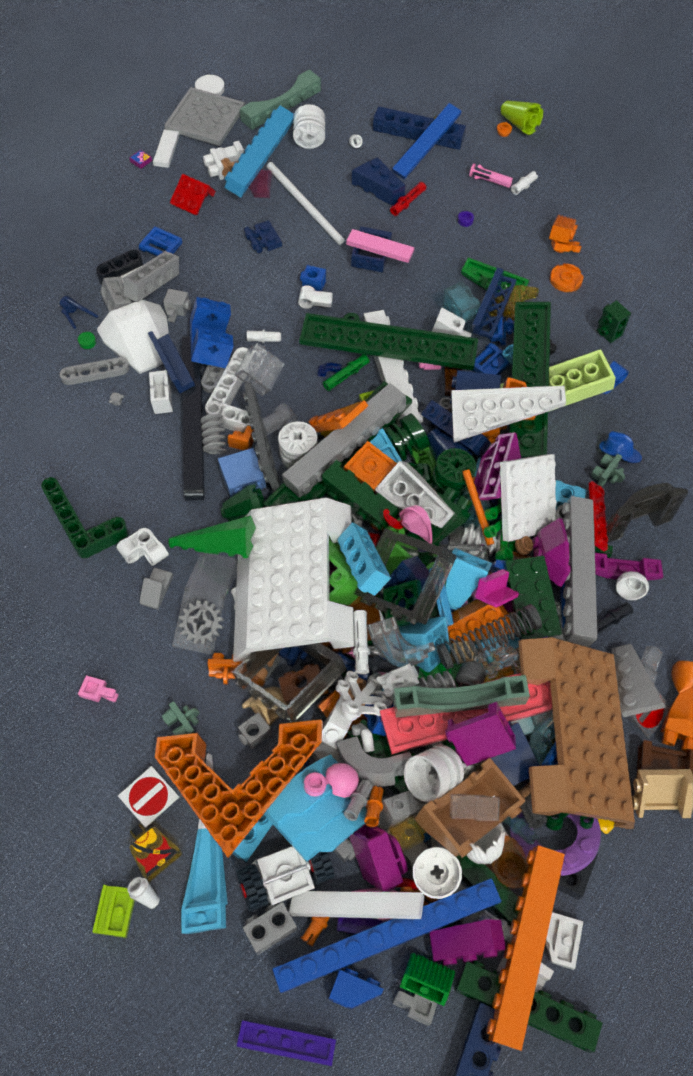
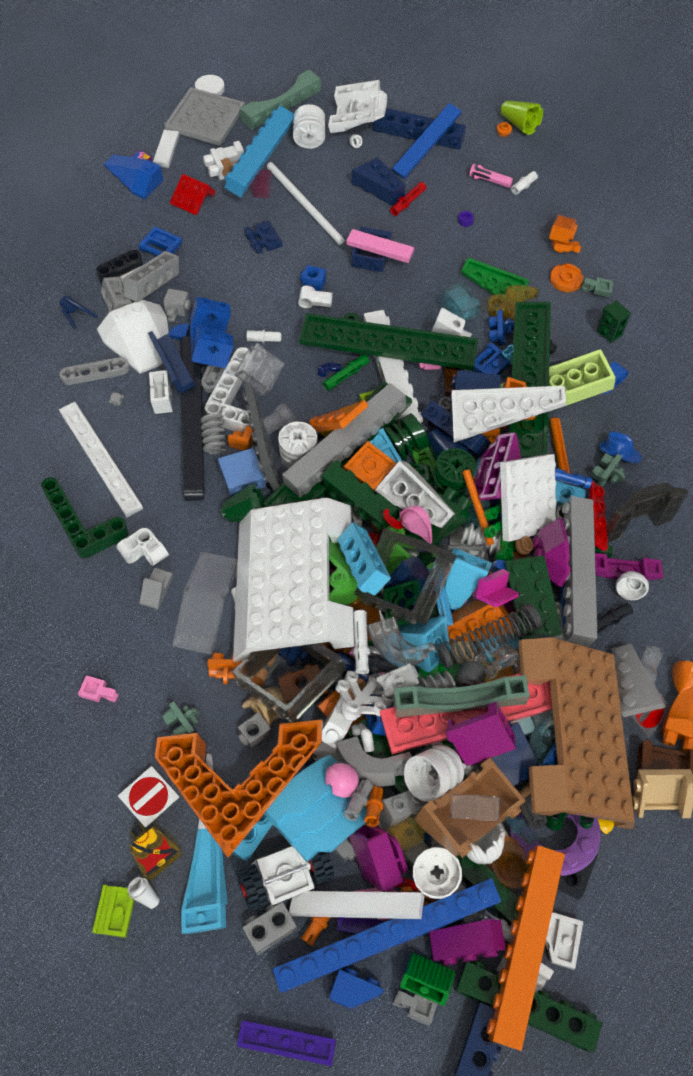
(87, 340): green tile -> none
(101, 459): none -> white tile
(137, 174): none -> blue wedge
(179, 331): none -> blue tile
(199, 631): light grey gear -> none
(229, 537): green wedge -> none
(315, 784): bright pink tile -> none
(357, 105): none -> white slope
(489, 300): dark blue fence -> none
(559, 444): none -> orange axle
(574, 478): none -> blue plate
(601, 286): none -> sand green plate

